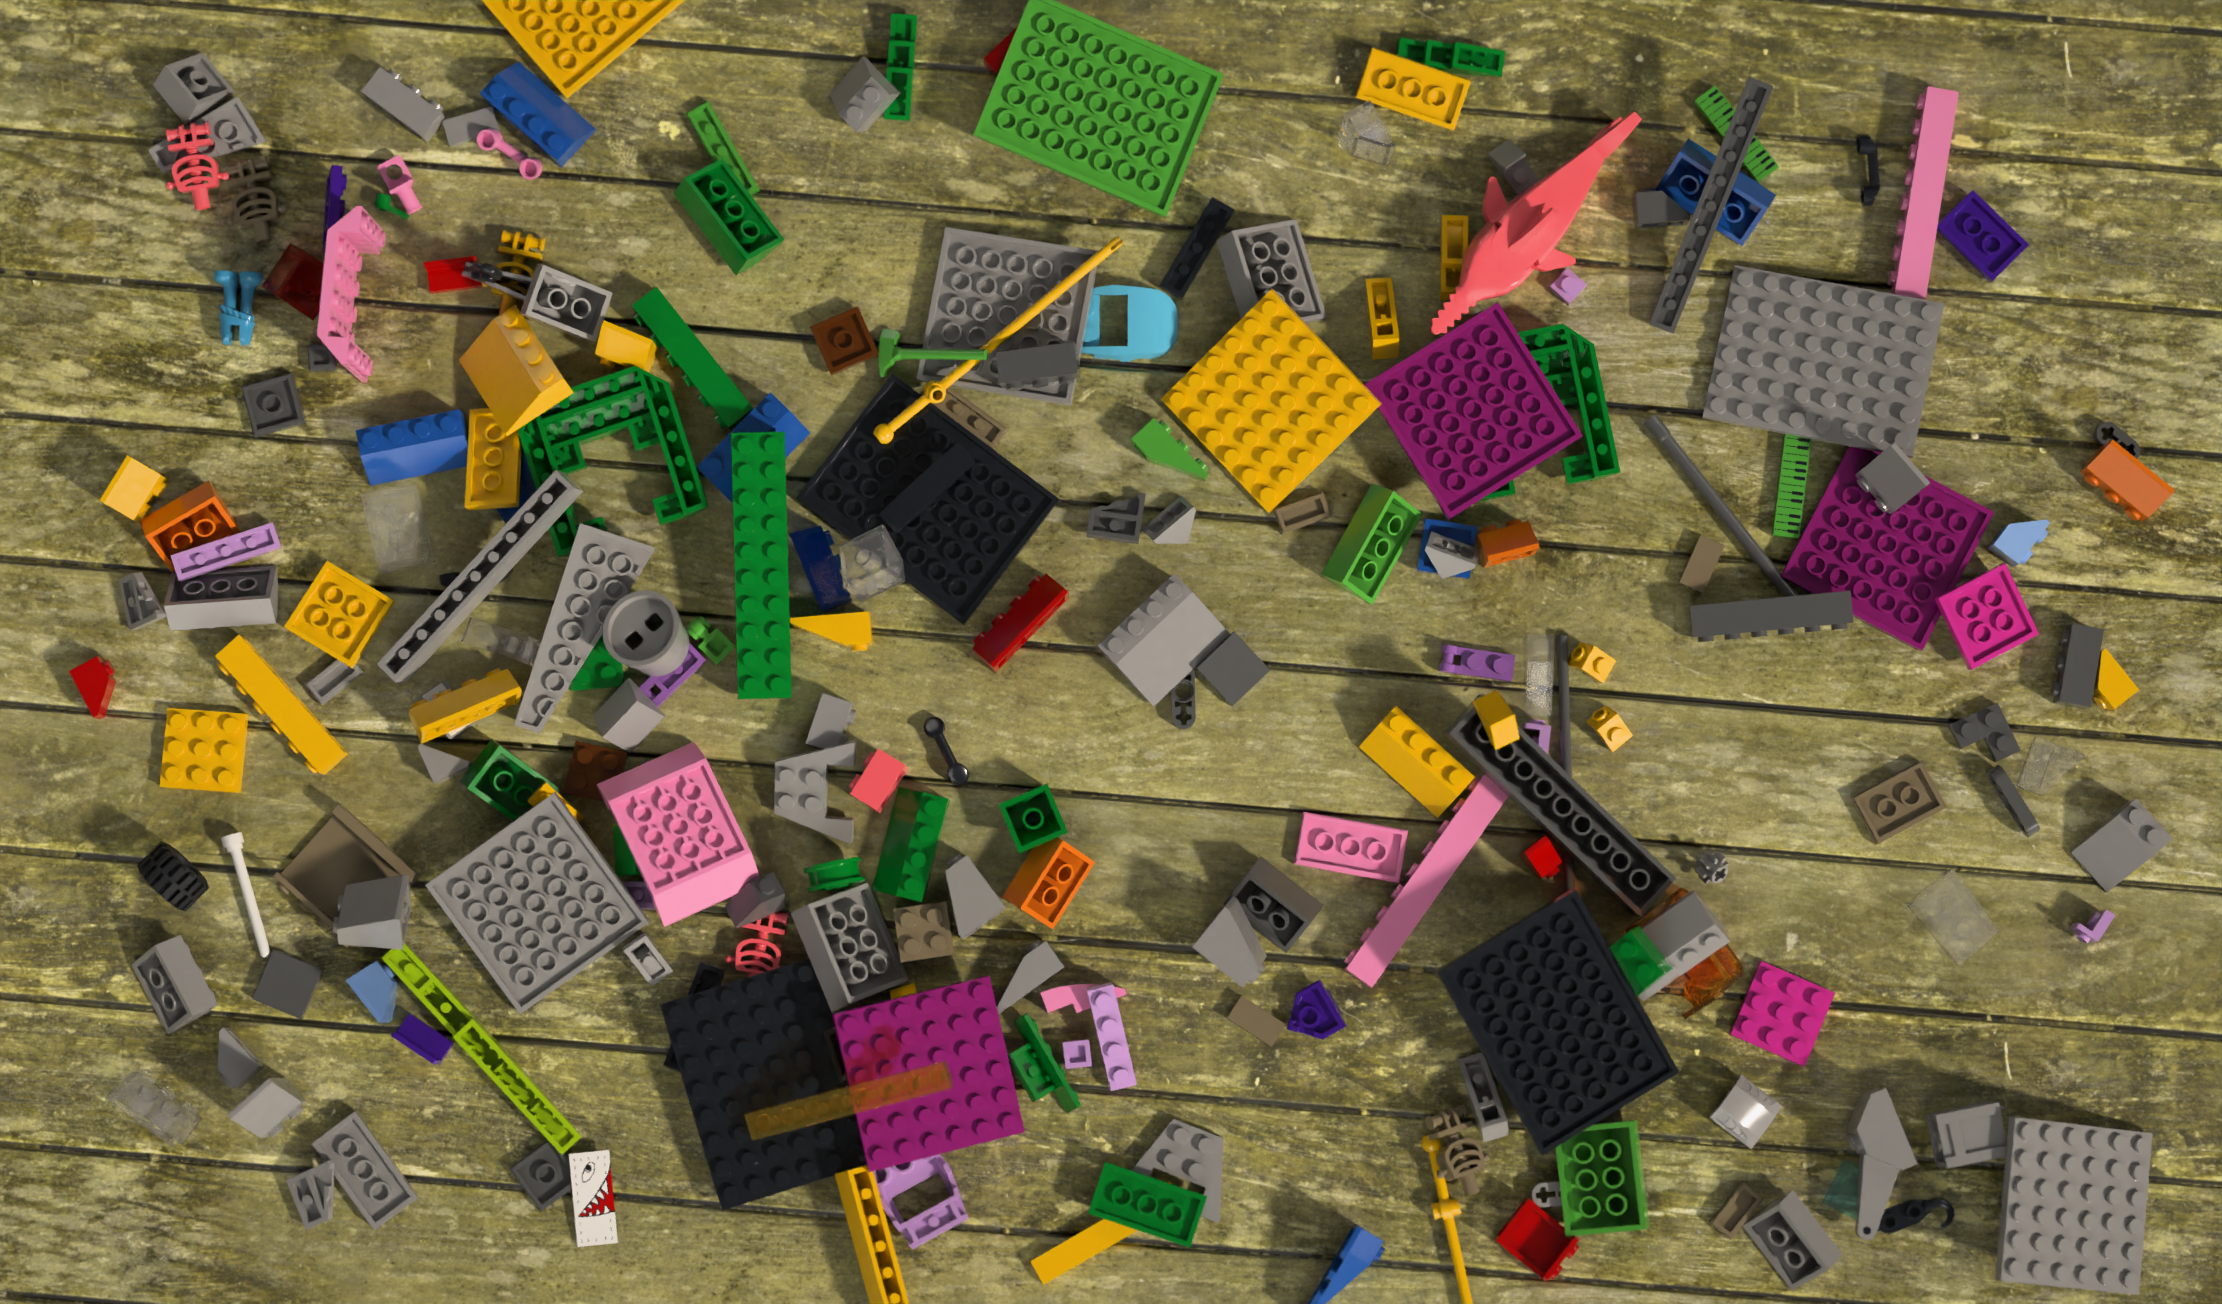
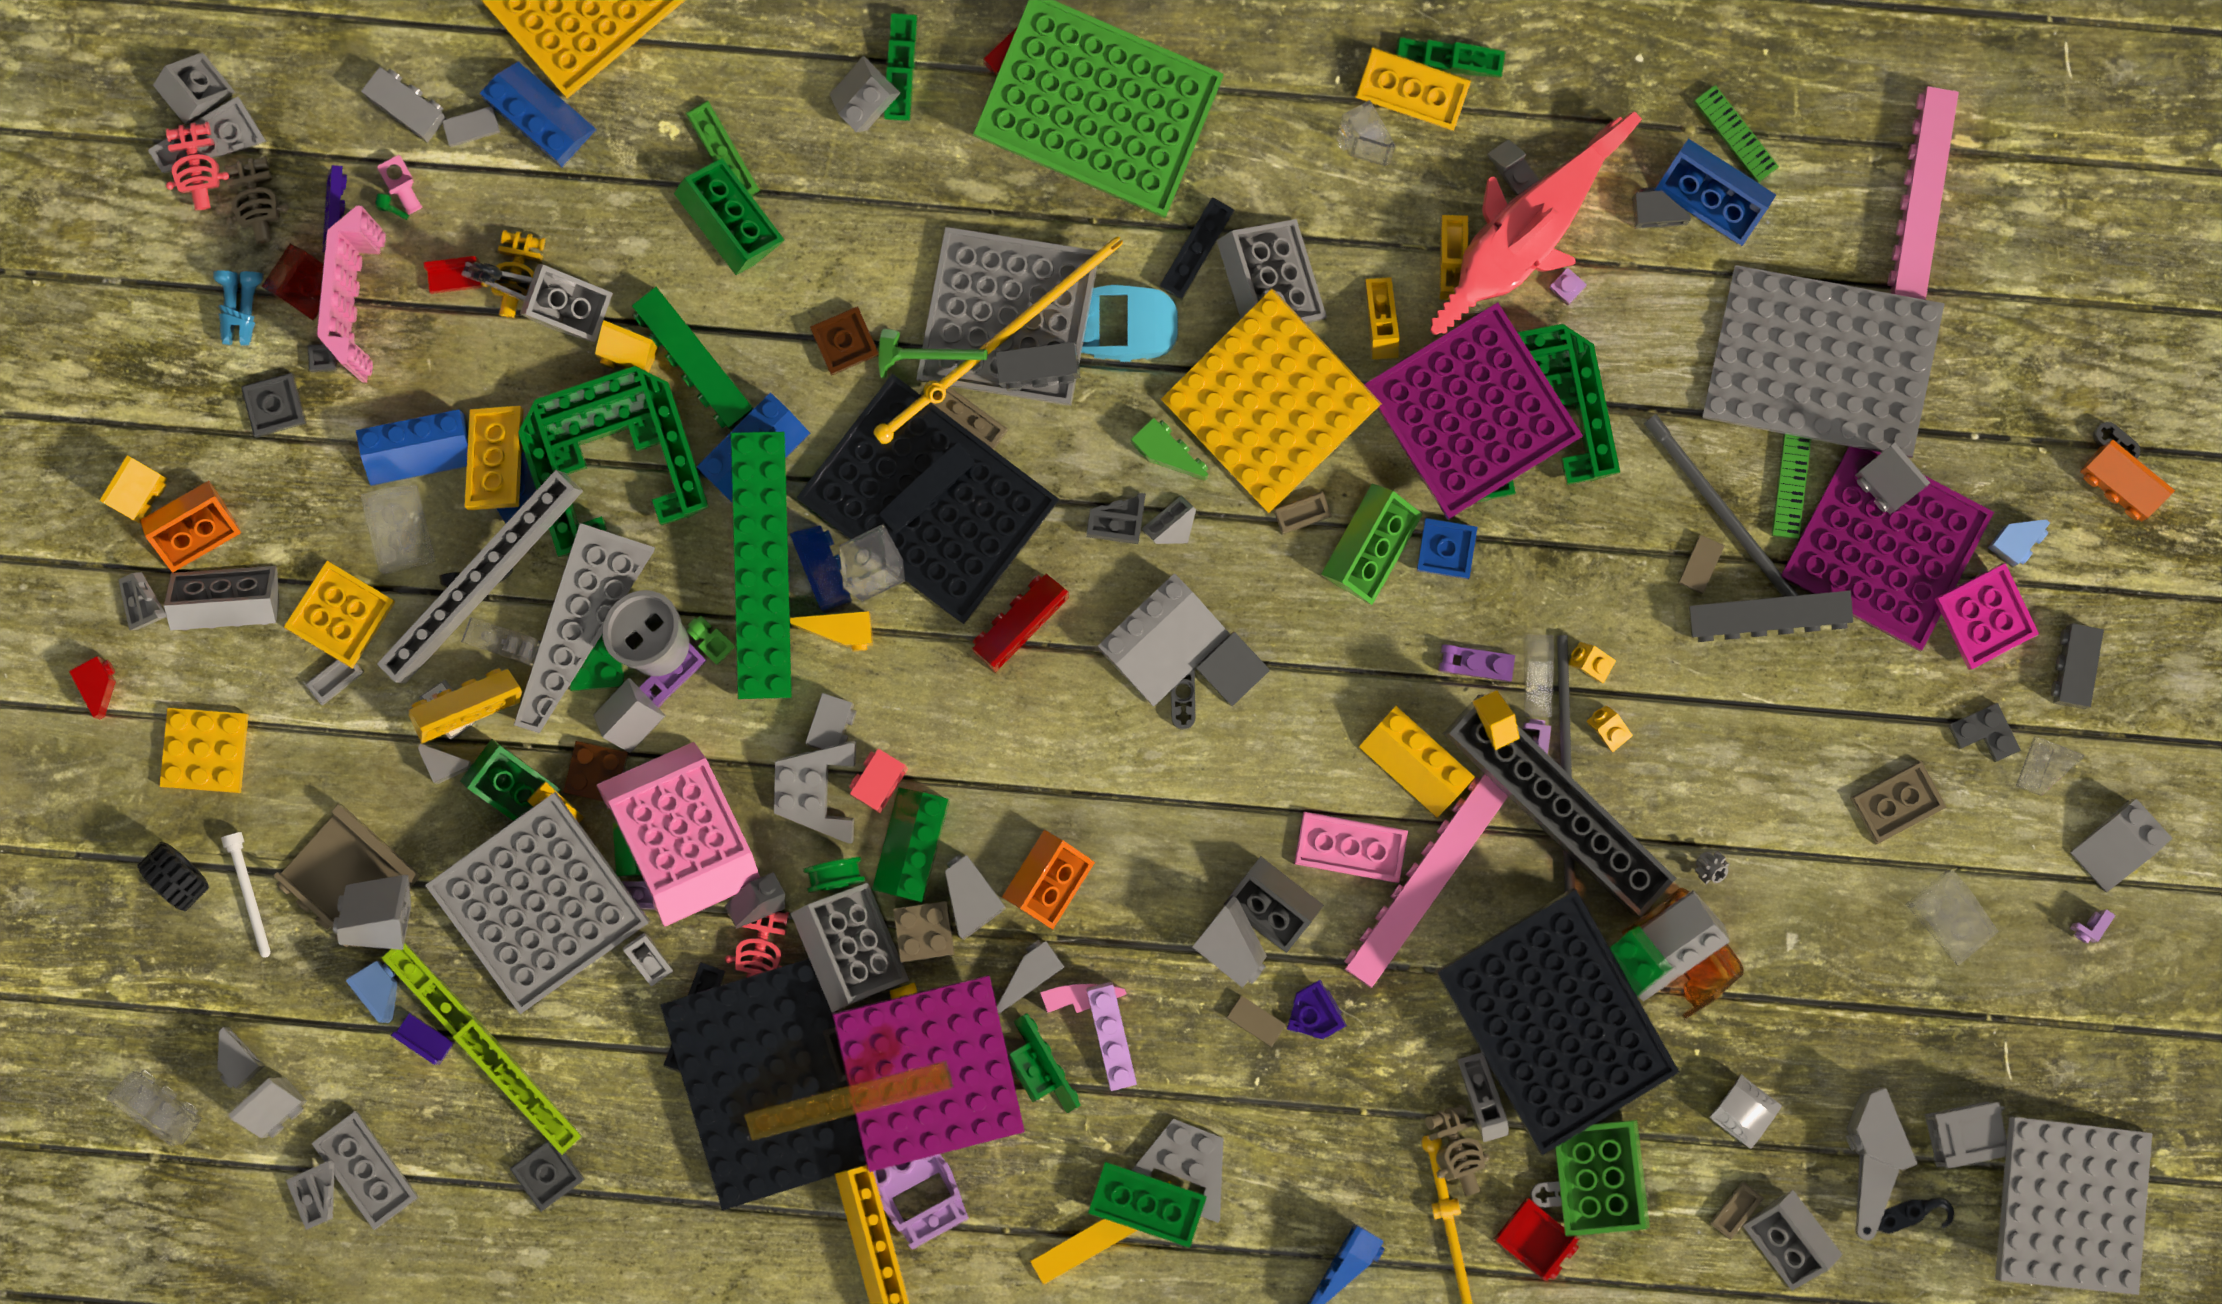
(174, 984): light grey slope -> none
(226, 551): lavender plate -> none
(281, 704): yellow brick -> none
(288, 984): dark grey tile -> none
(514, 371): yellow slope -> none
(529, 167): bright pink bar -> none
(593, 1198): white sticker -> none
(957, 772): black bar -> none
(1033, 818): green slope -> none
(1077, 1054): lavender plate -> none
(1450, 556): light grey slope -> none
(1506, 543): orange slope -> none
(1542, 858): red slope -> none
(1711, 205): dark grey plate -> none
(1782, 1013): dark pink plate -> none
(1844, 1190): clear light blue piece -> none
(1866, 146): black bar -> none
(1981, 236): dark purple plate -> none
(2013, 801): dark grey beam -> none
(2111, 683): yellow slope -> none

